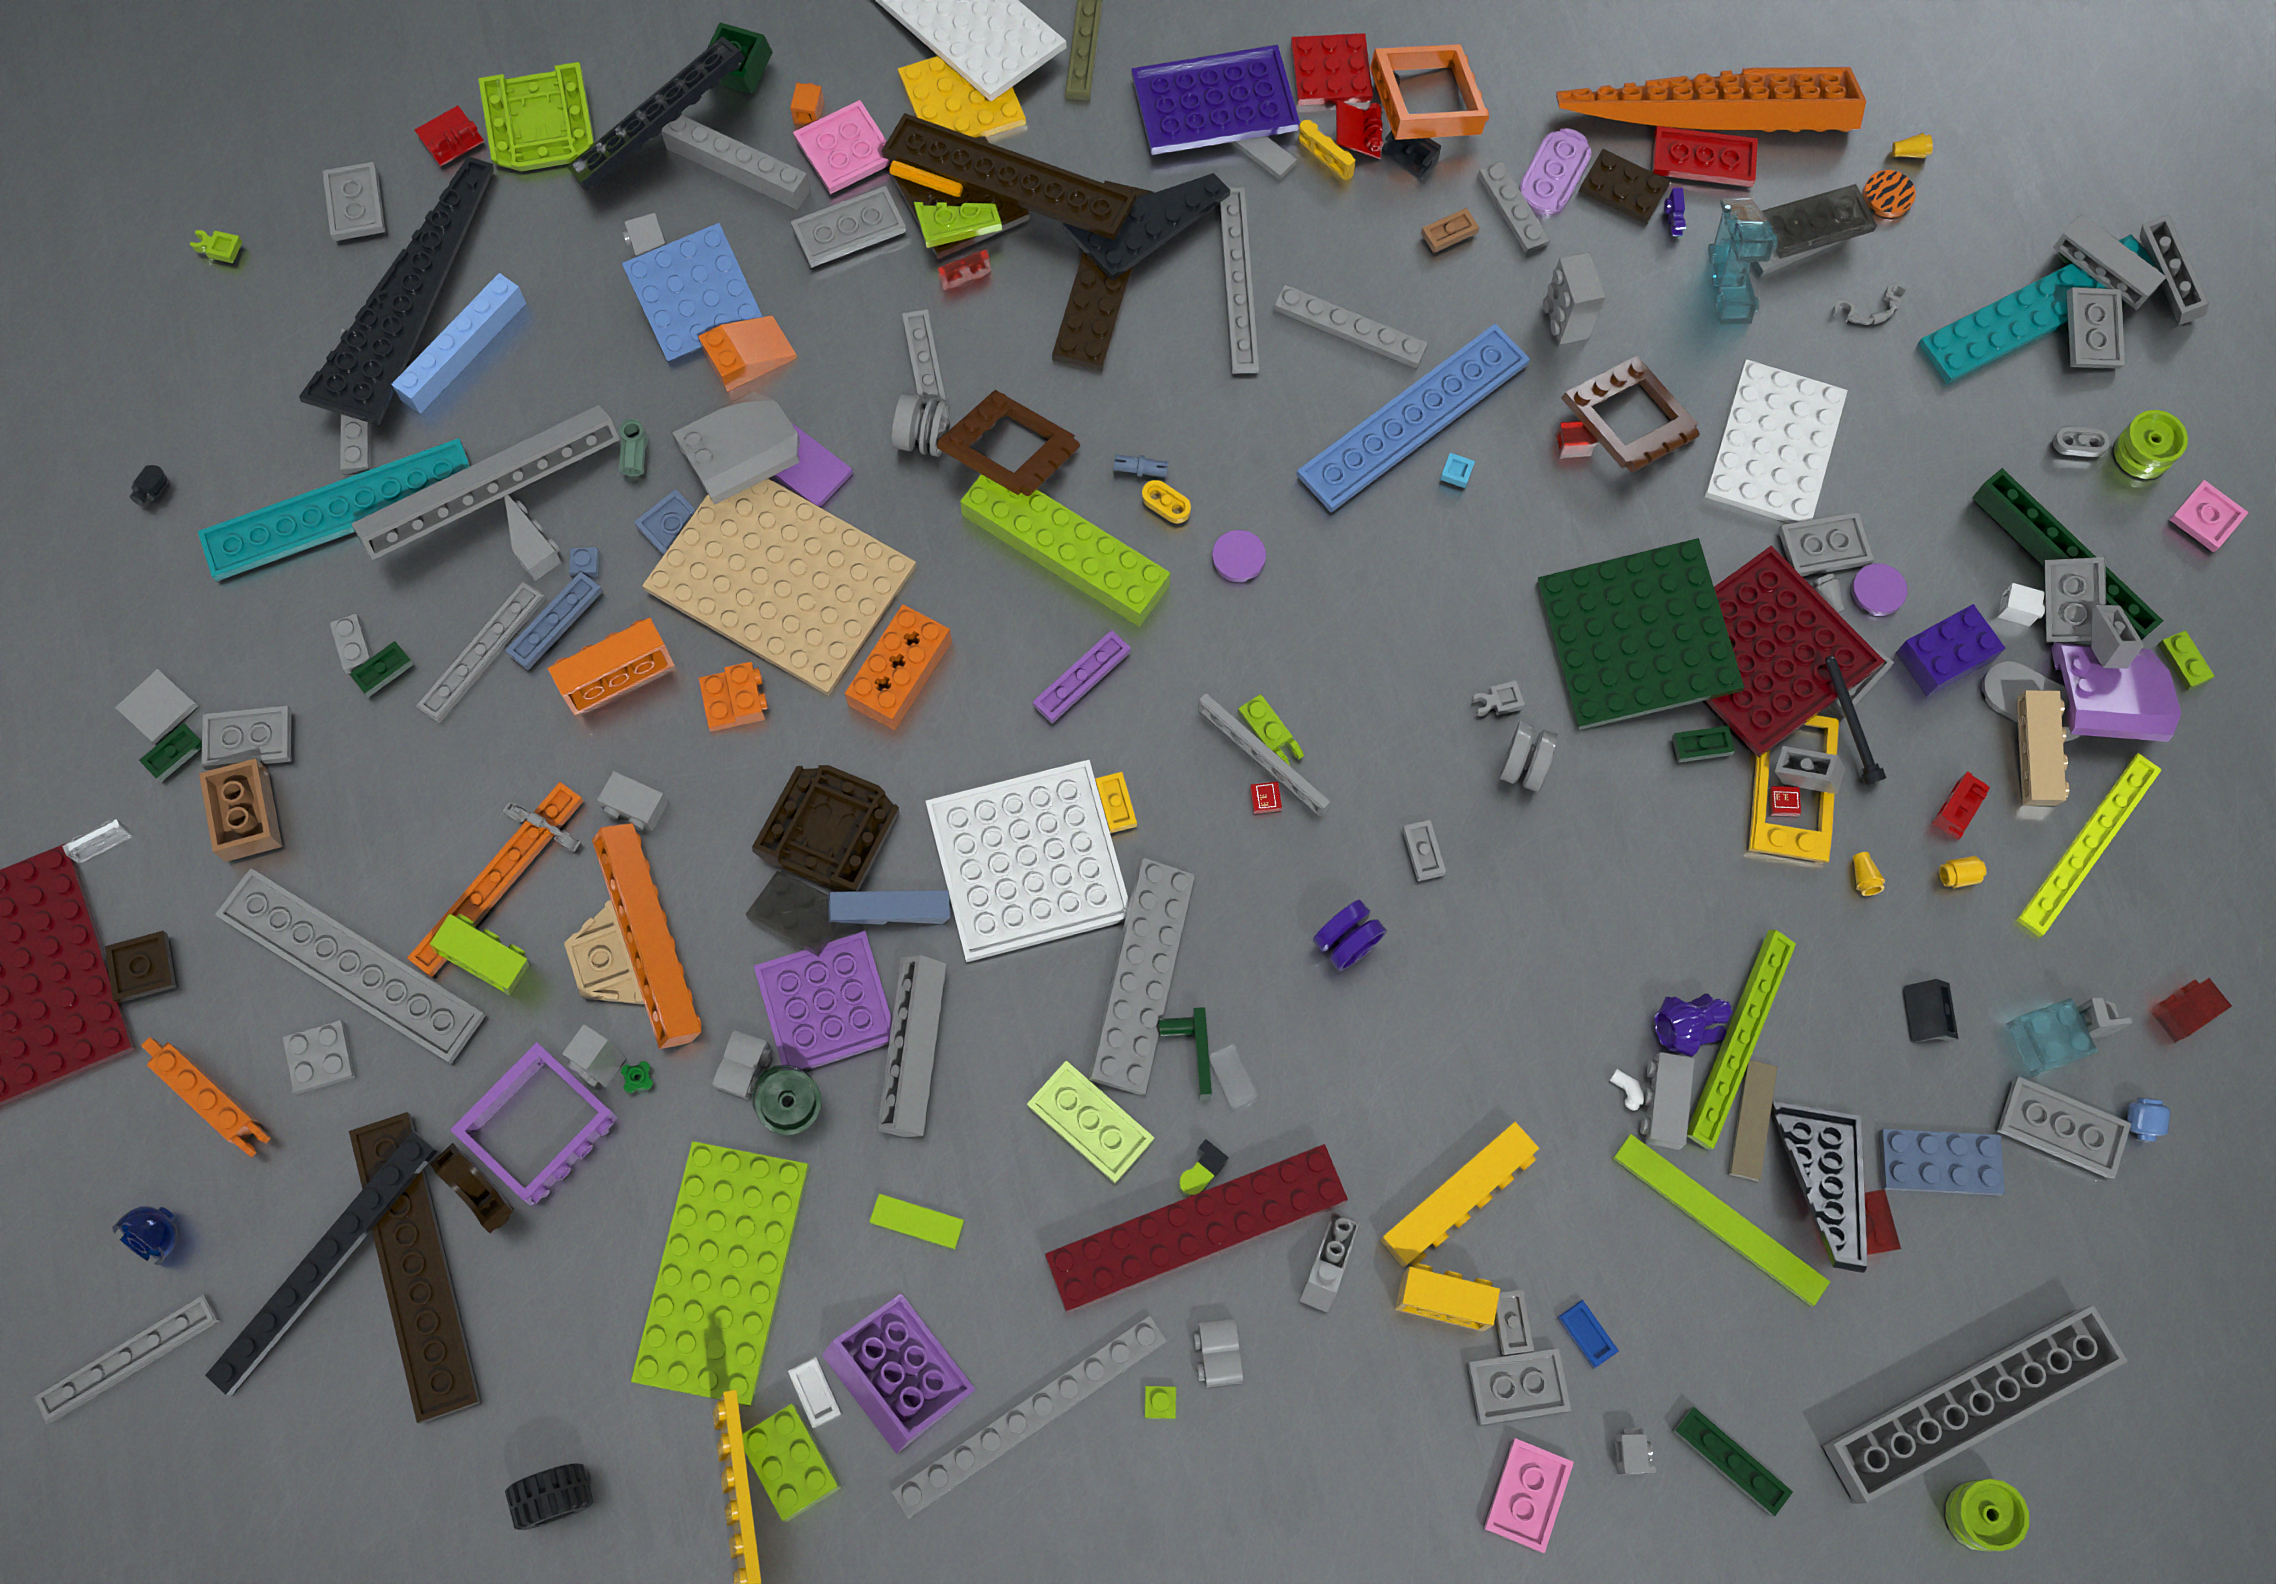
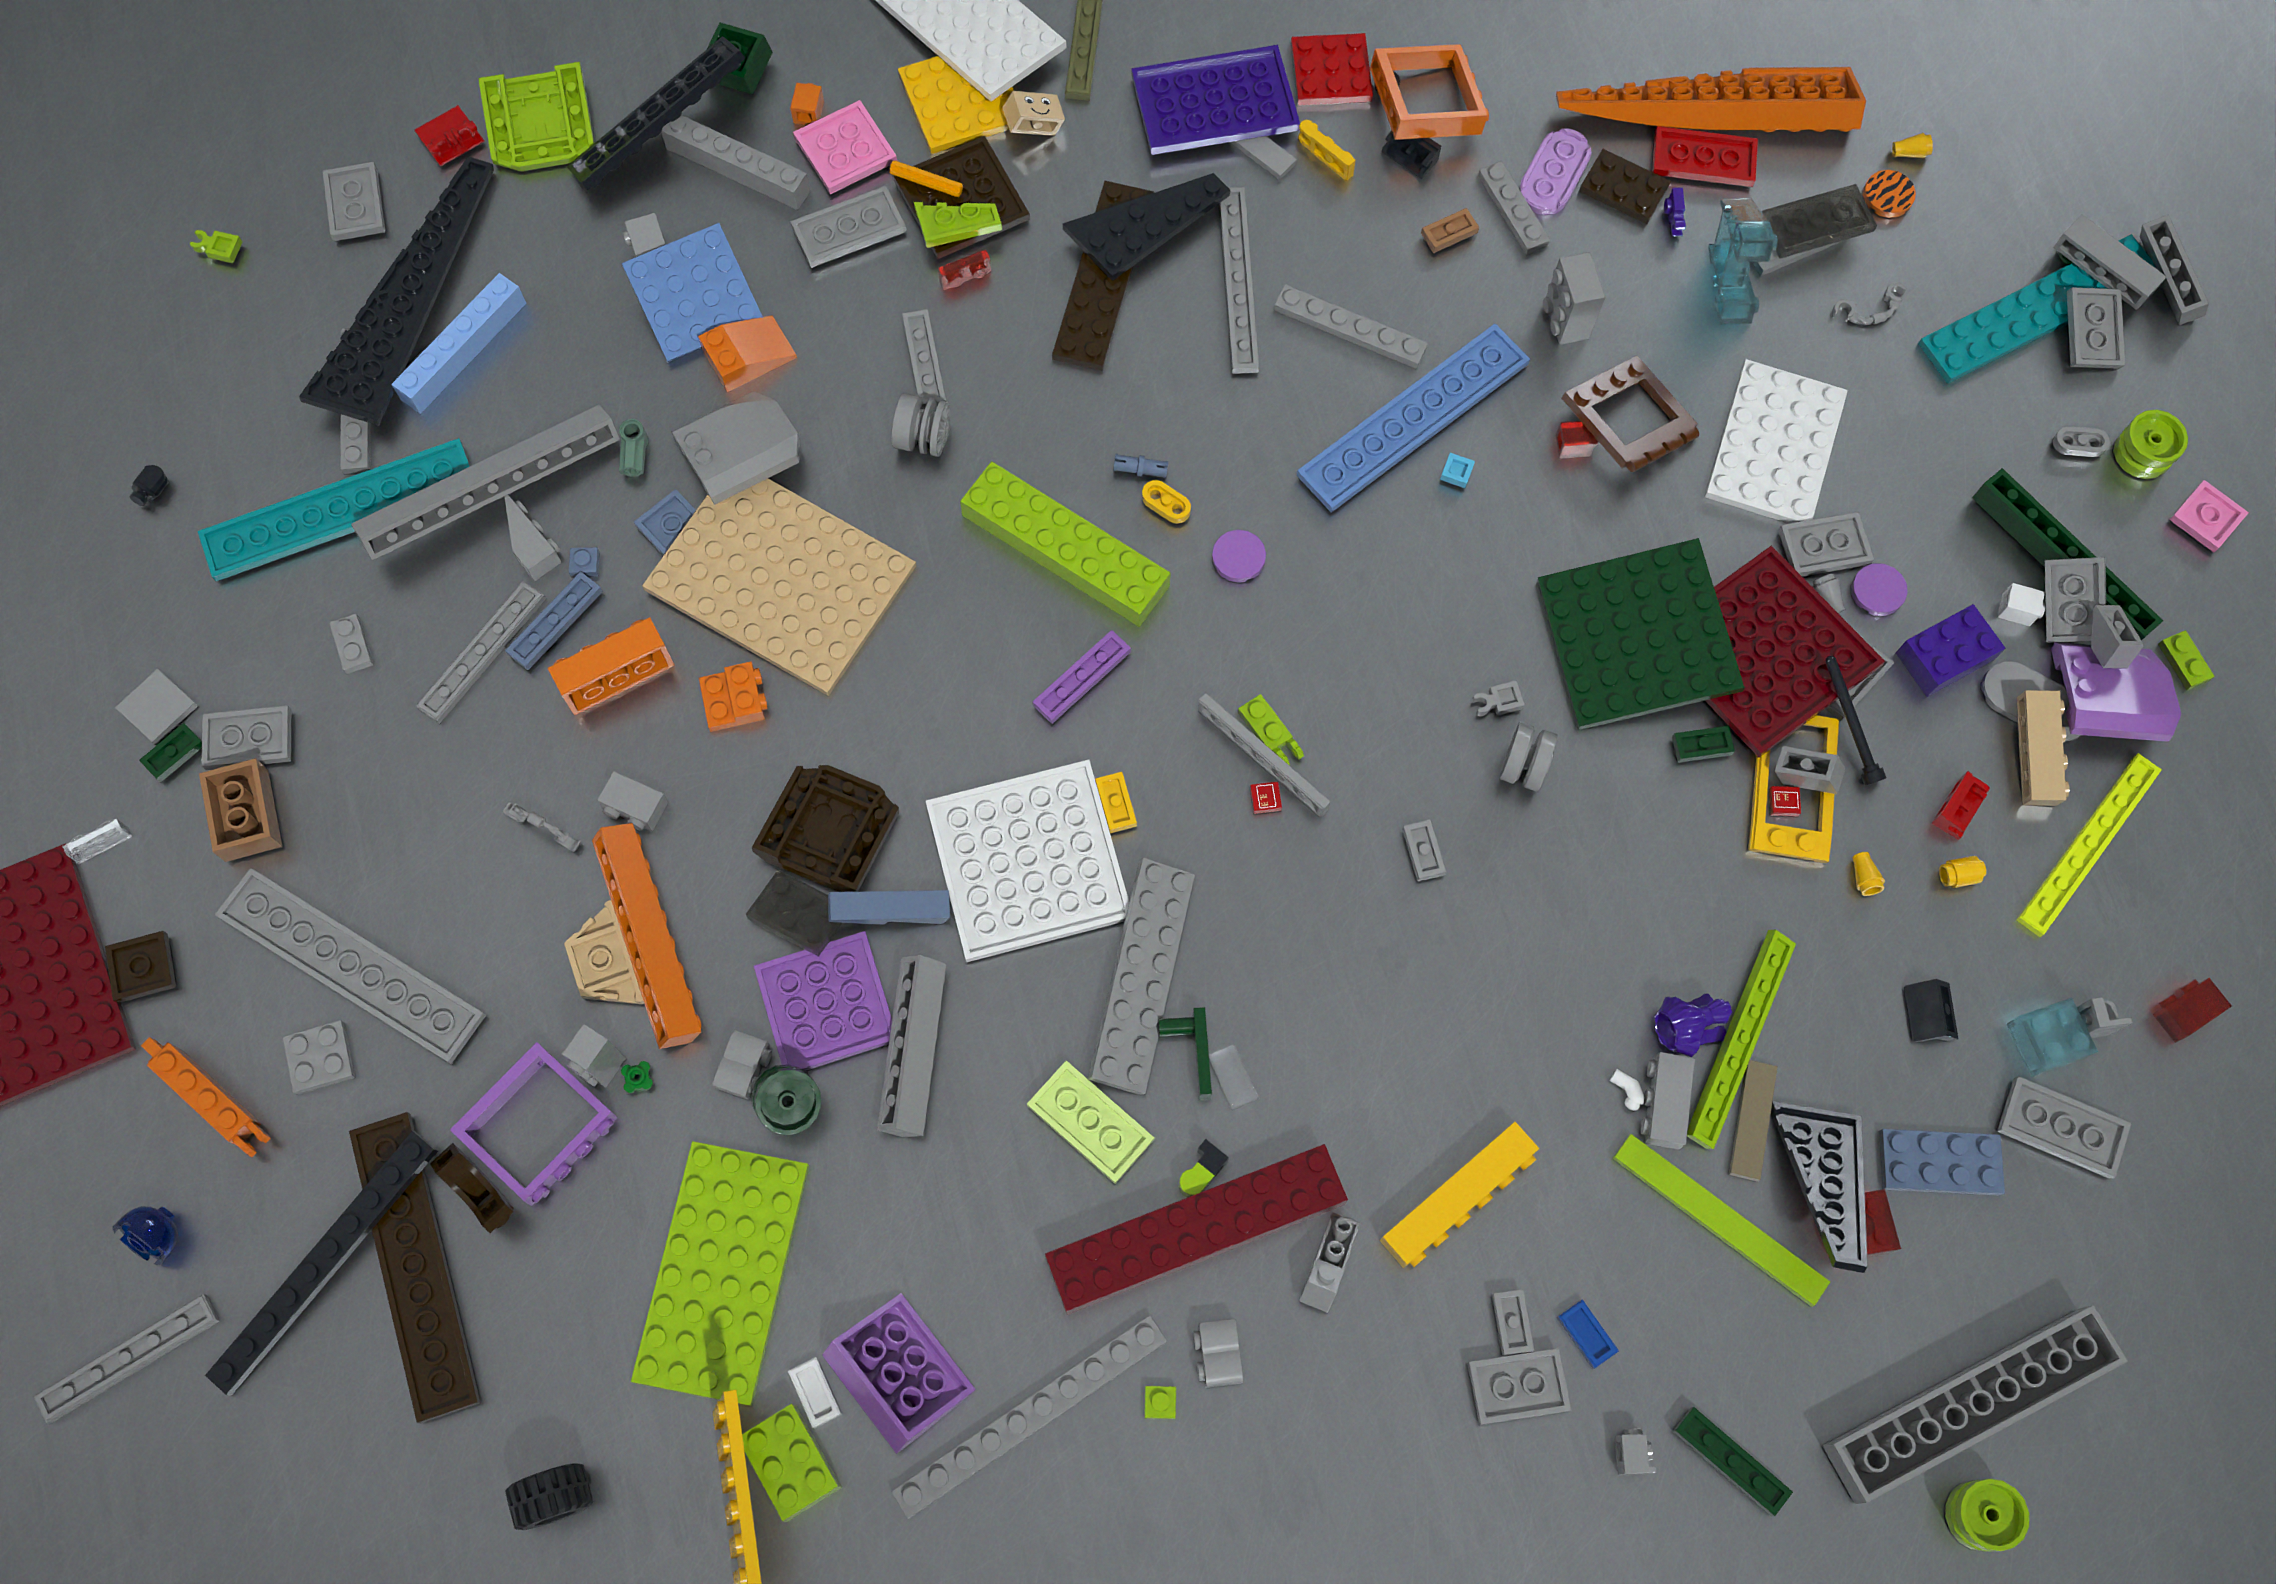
(381, 669): dark green plate -> none
(480, 953): lime brick -> none
(501, 871): orange plate -> none
(816, 474): medium lavender tile -> none
(893, 650): orange brick -> none
(917, 1221): lime tile -> none
(1010, 176): dark brown plate -> none
(1033, 113): none -> tan brick
(1035, 470): reddish brown hinge -> none
(1349, 935): dark purple wheel -> none
(1359, 128): red hinge -> none
(1448, 1297): yellow brick -> none
(1528, 1495): bright pink plate -> none
(2148, 1118): medium blue head -> none

